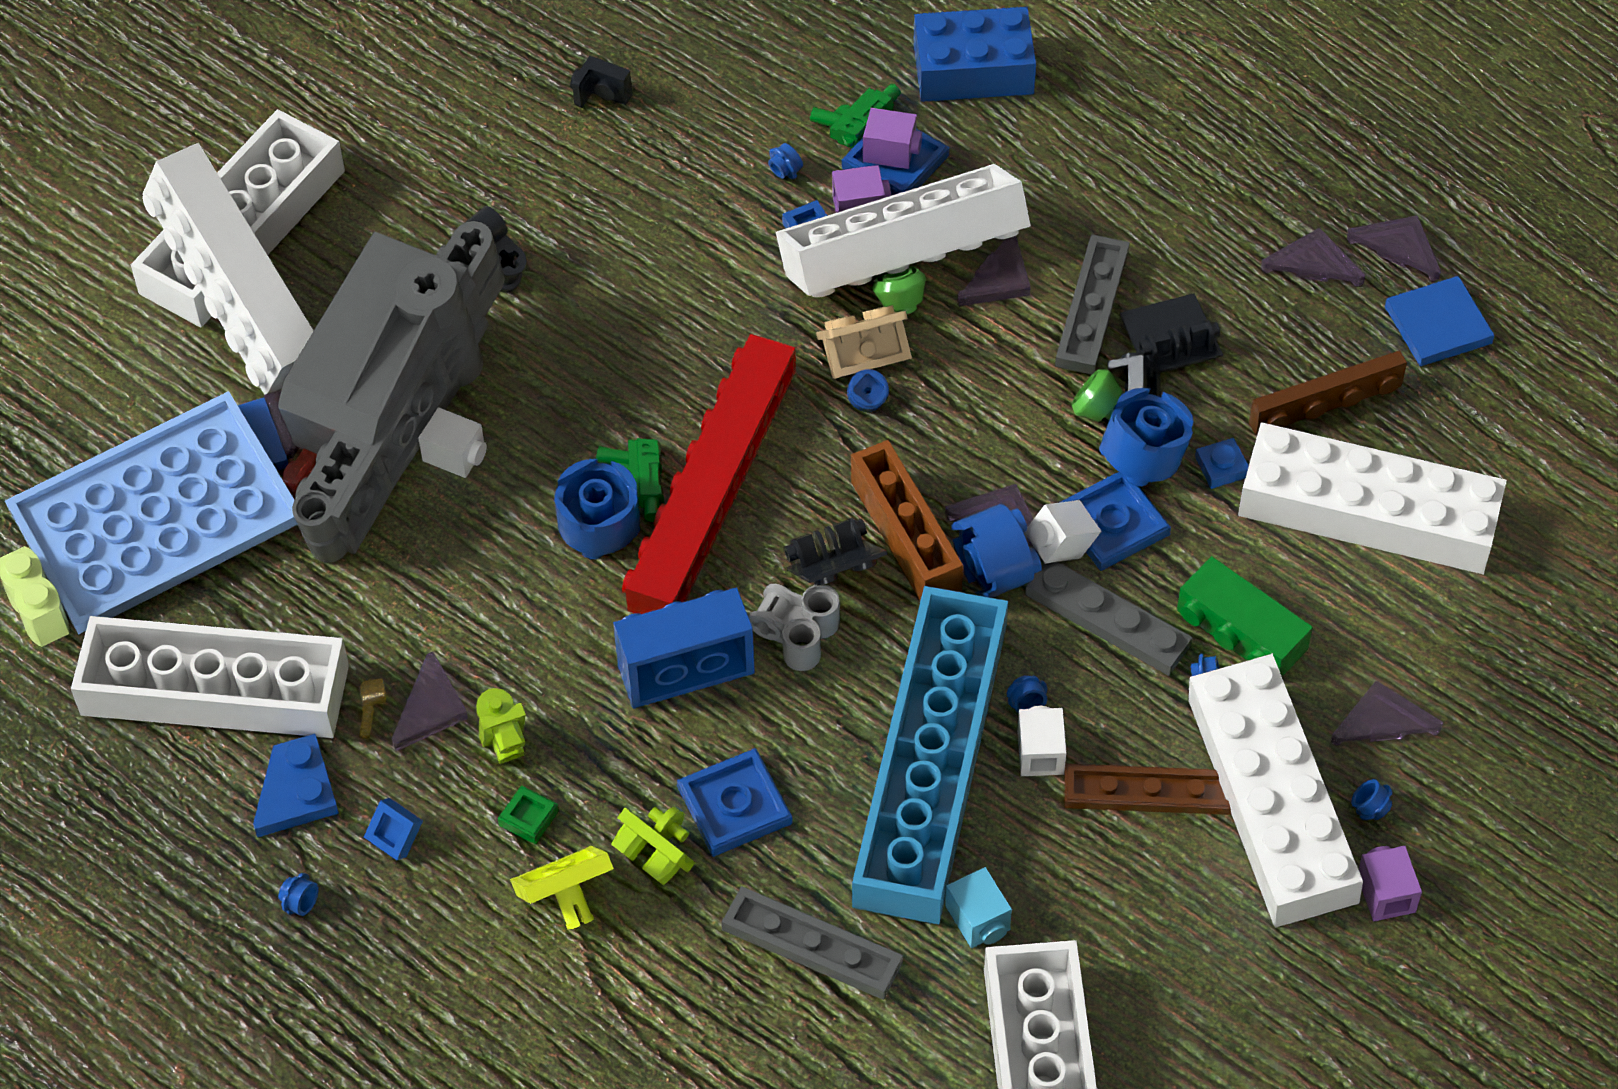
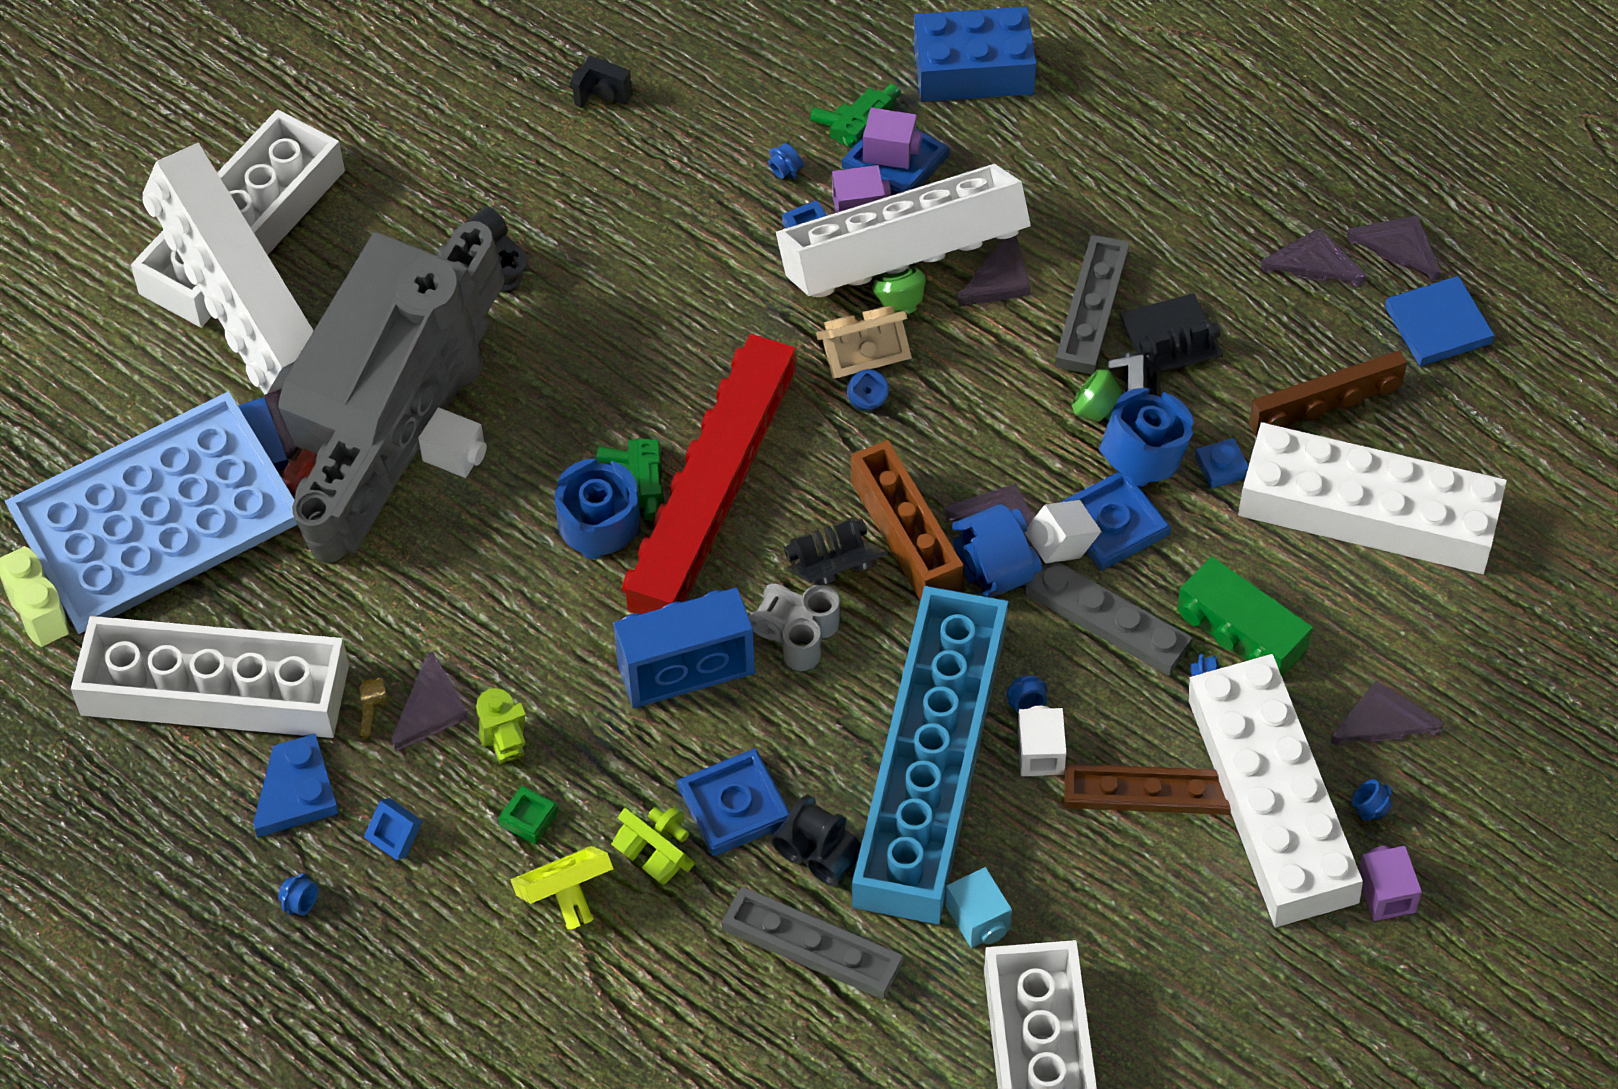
(818, 840): none -> black piece

